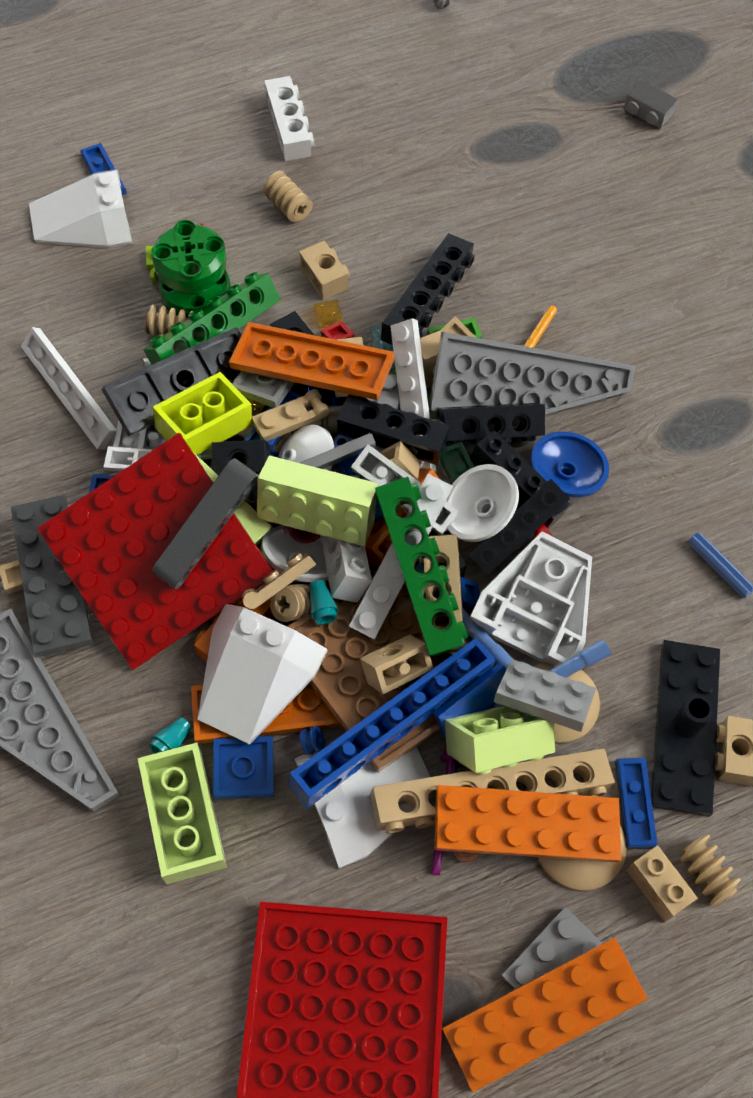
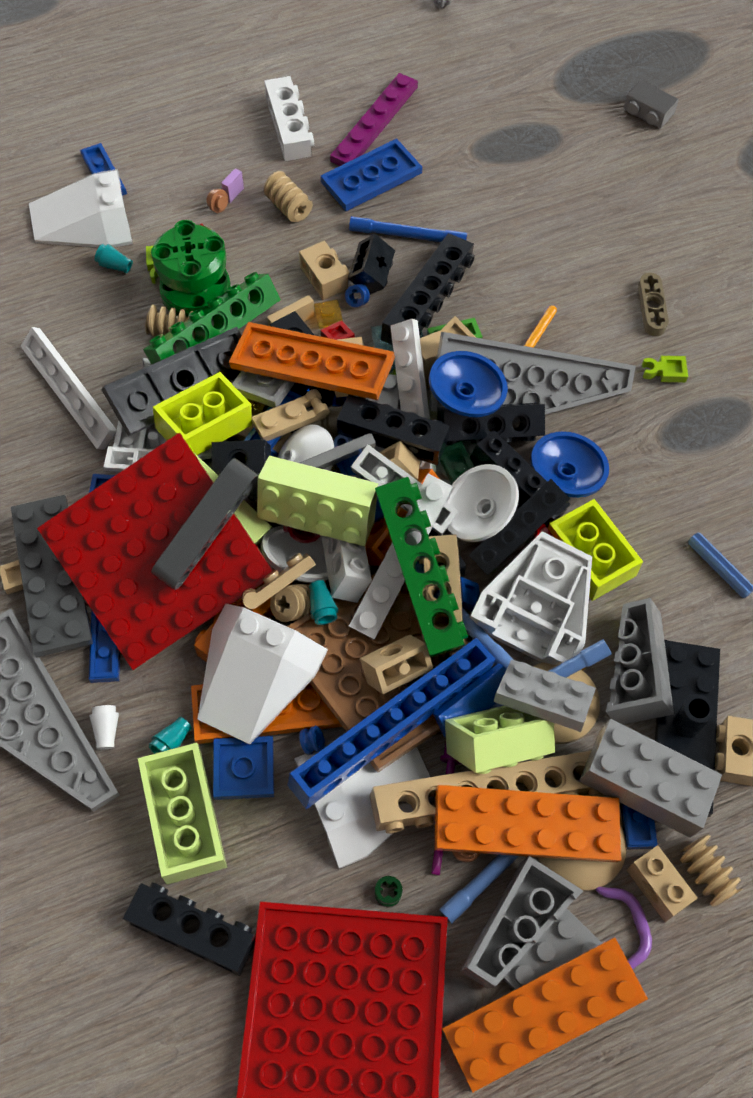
(104, 655): none -> blue tile
(104, 725): none -> white cone
(111, 258): none -> teal cone
(150, 899): none -> black brick
(217, 200): none -> nougat plate
(233, 184): none -> lavender tile
(303, 307): none -> tan tile
(359, 288): none -> blue bush
(370, 226): none -> blue piece
(371, 174): none -> blue plate
(372, 263): none -> black brick
(374, 120): none -> magenta plate
(388, 901): none -> dark green bush
(463, 898): none -> medium blue piece
(468, 384): none -> blue dish
(519, 920): none -> light grey wedge
(596, 535): none -> neon yellow brick
(639, 920): none -> medium lavender animal
(641, 670): none -> light grey wedge
(648, 312): none -> dark tan beam
(651, 778): none -> light grey brick
(668, 368): none -> lime plate

